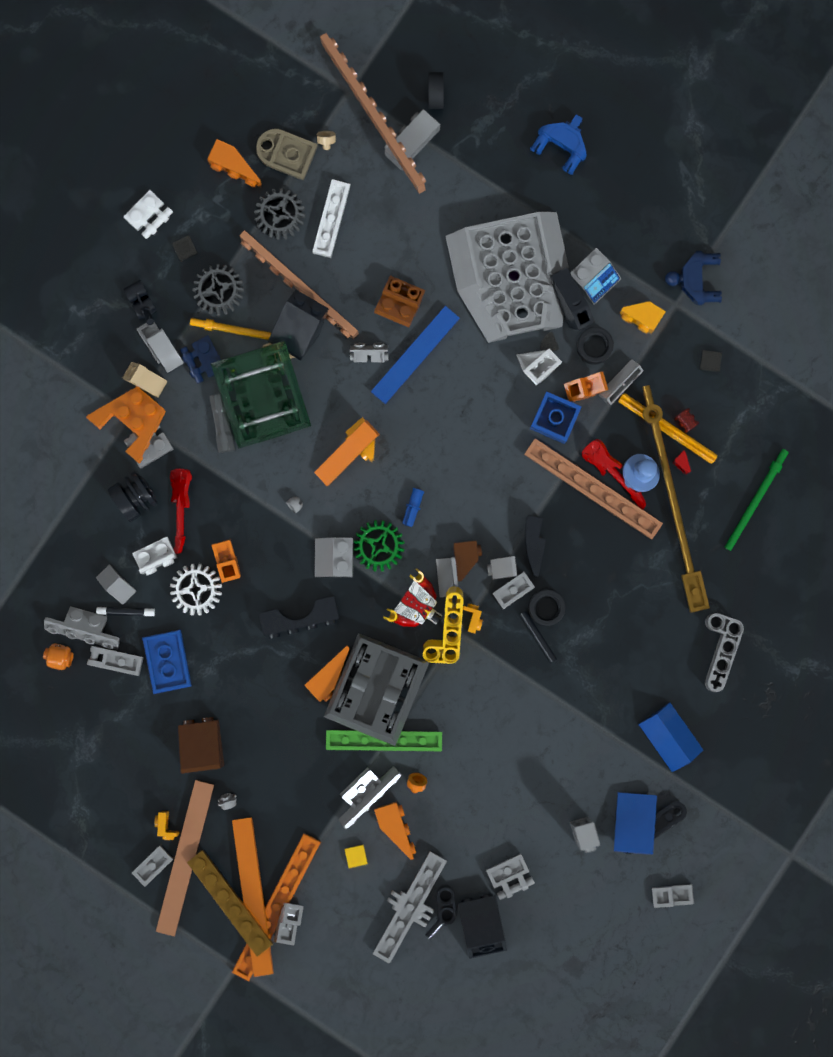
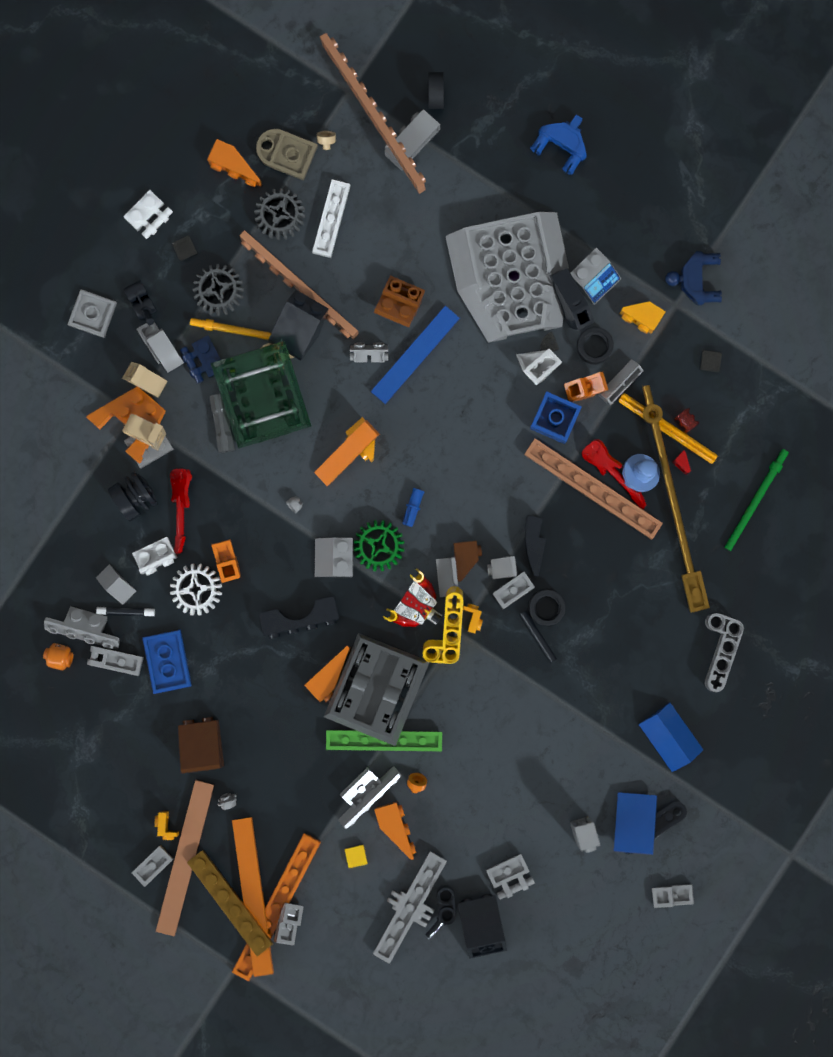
(92, 313): none -> light grey tile
(145, 431): none -> tan tile

